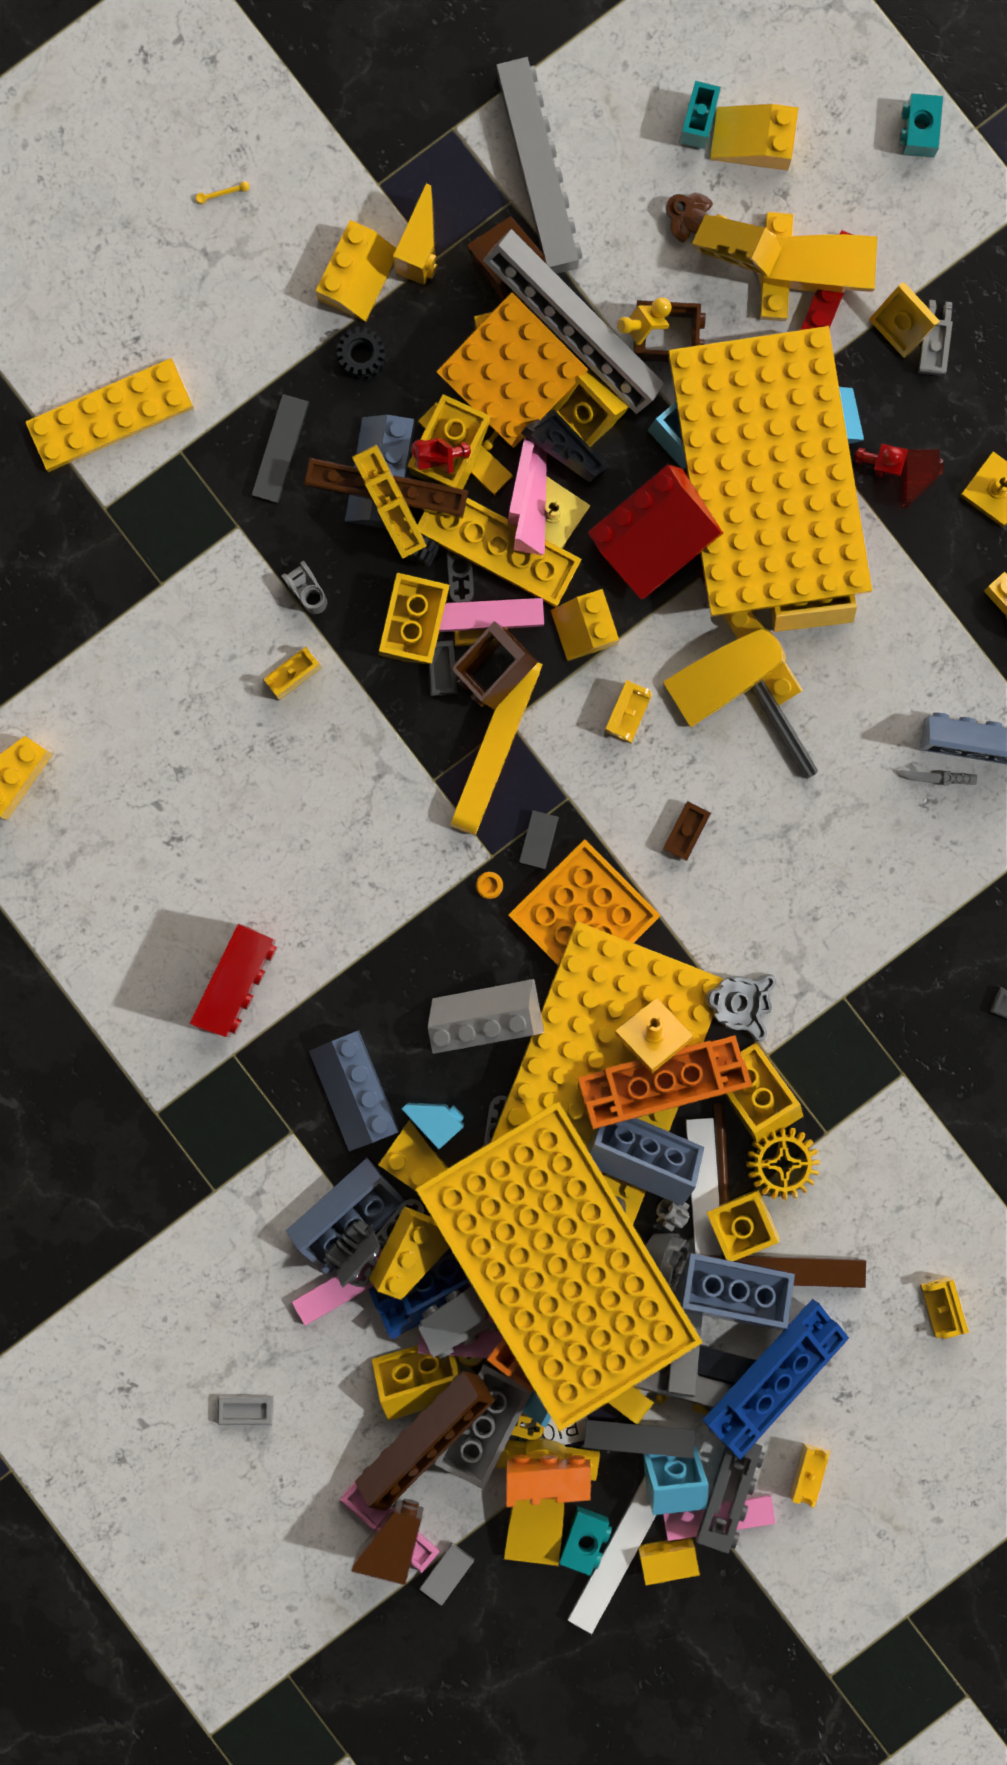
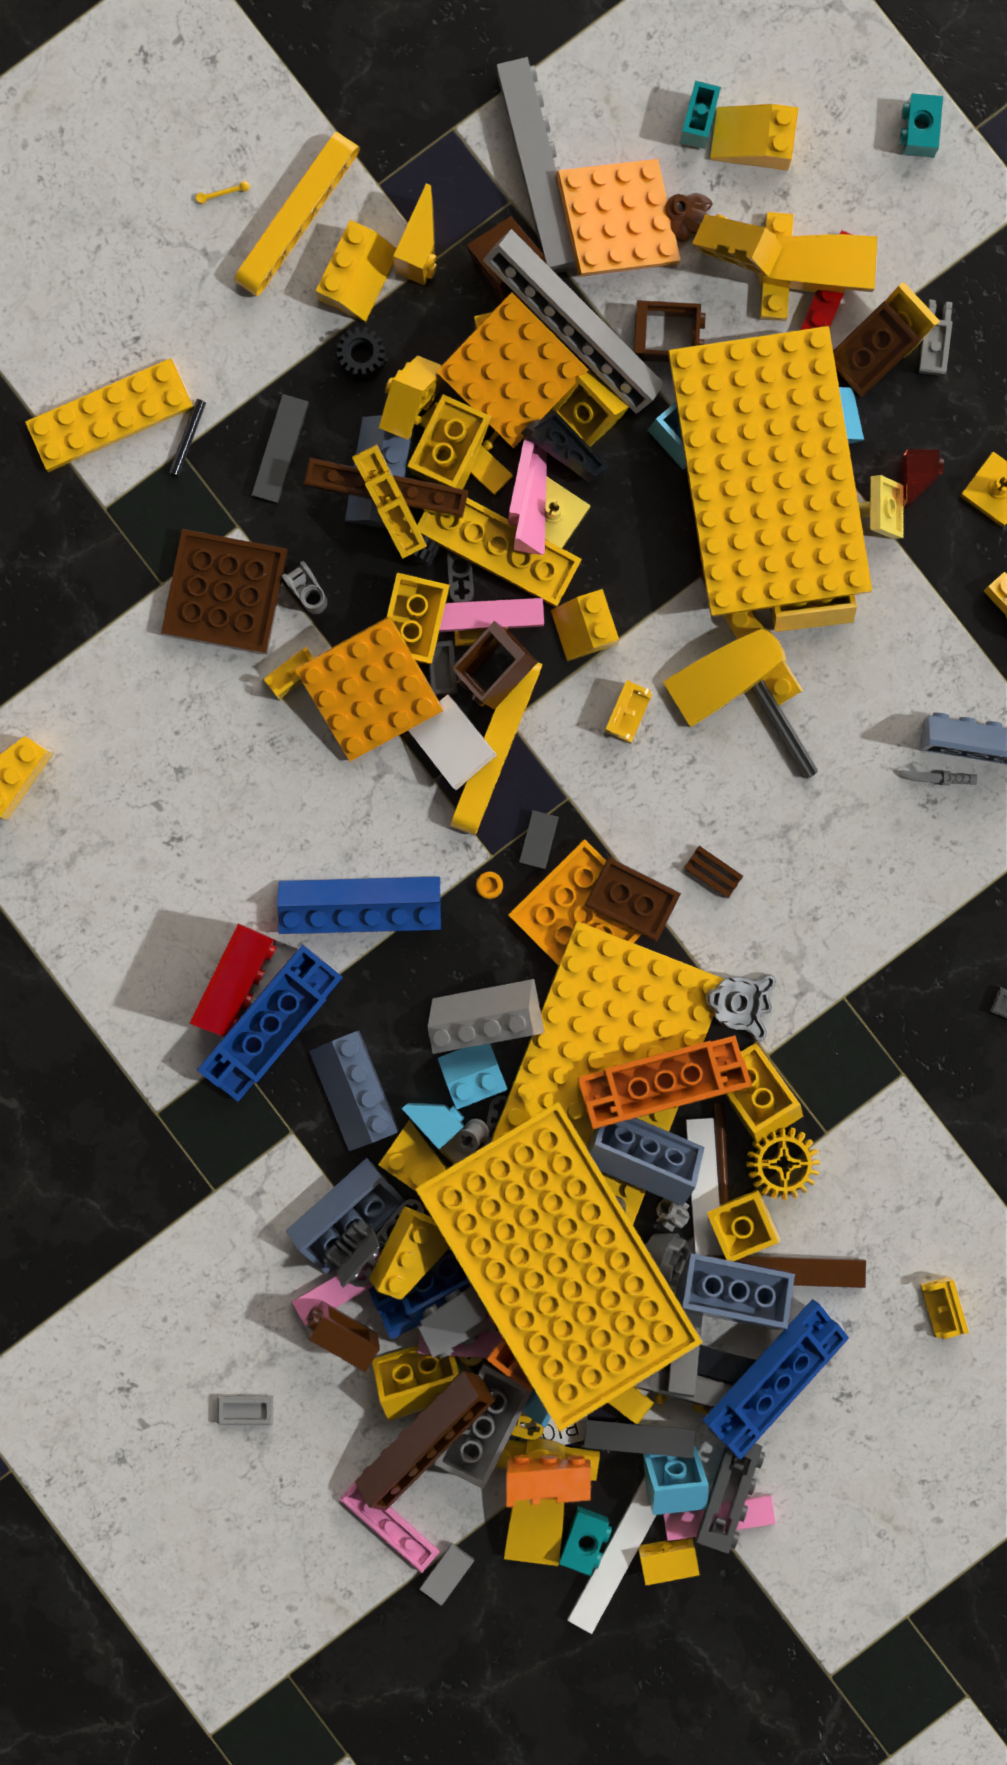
(187, 437): none -> black bar
(224, 591): none -> reddish brown plate
(270, 1023): none -> blue slope
(296, 214): none -> yellow beam
(342, 1335): none -> reddish brown window
(359, 905): none -> blue slope
(369, 689): none -> light orange plate
(391, 1545): reddish brown slope -> none
(408, 394): none -> yellow wedge
(438, 453): red piece -> none
(453, 743): none -> white tile
(465, 1141): none -> light grey piece
(472, 1074): none -> medium azure slope
(617, 217): none -> light orange plate
(632, 899): none -> reddish brown tile
(645, 319): yellow piece -> none
(654, 1035): yellow tile -> none
(656, 531): red slope -> none
(686, 831): reddish brown plate -> none
(732, 884): none -> reddish brown tile
(809, 1475): yellow hinge -> none
(874, 348): none -> reddish brown tile
(885, 507): none -> light yellow tile
(889, 460): red piece -> none

